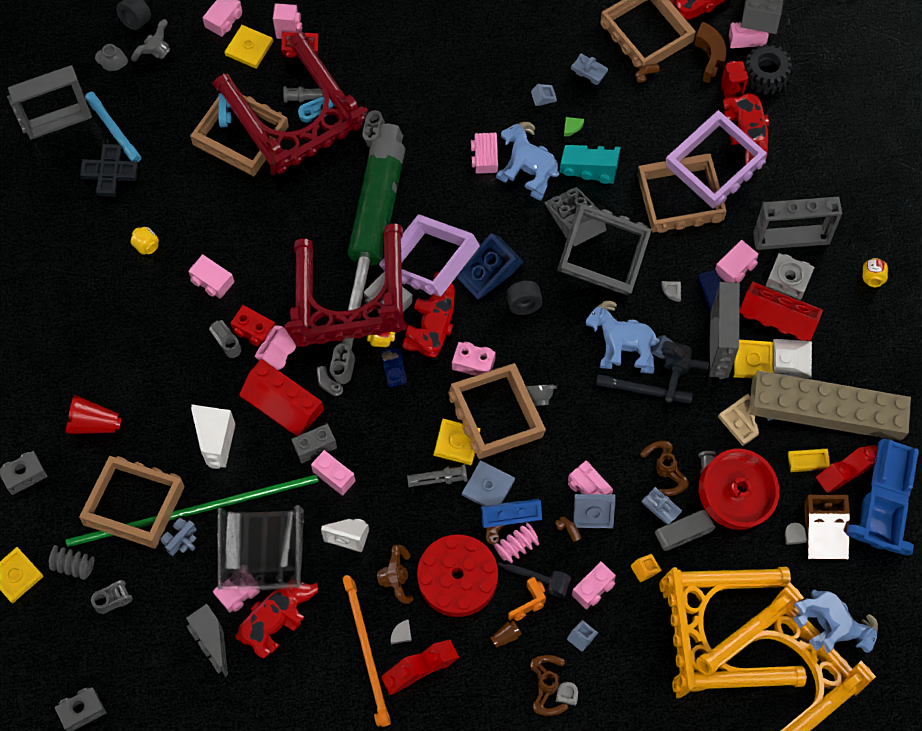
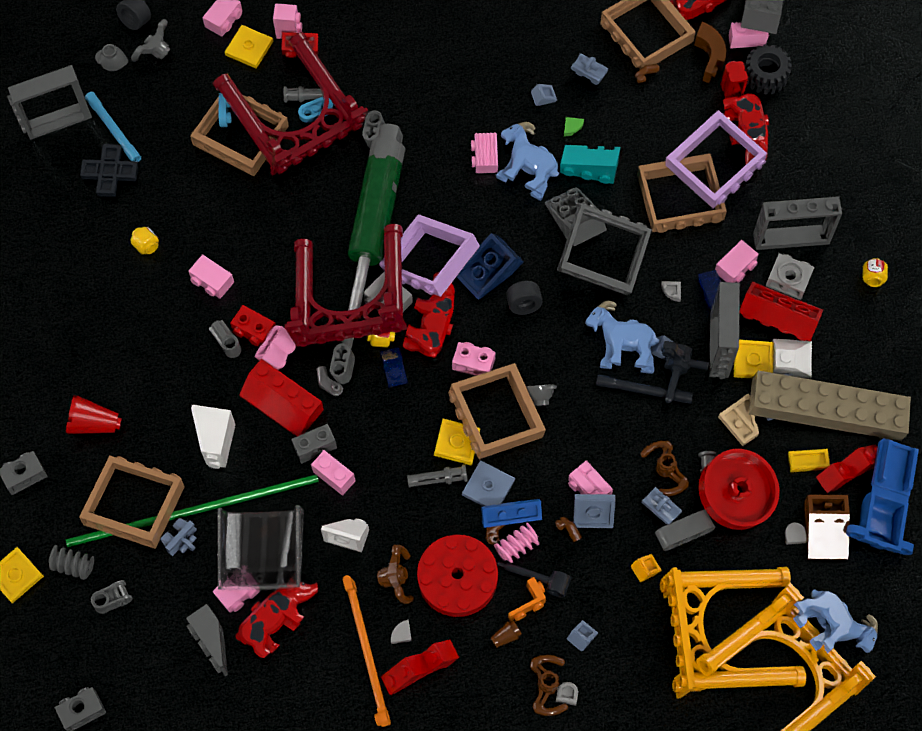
(593, 585): bright pink brick -> none

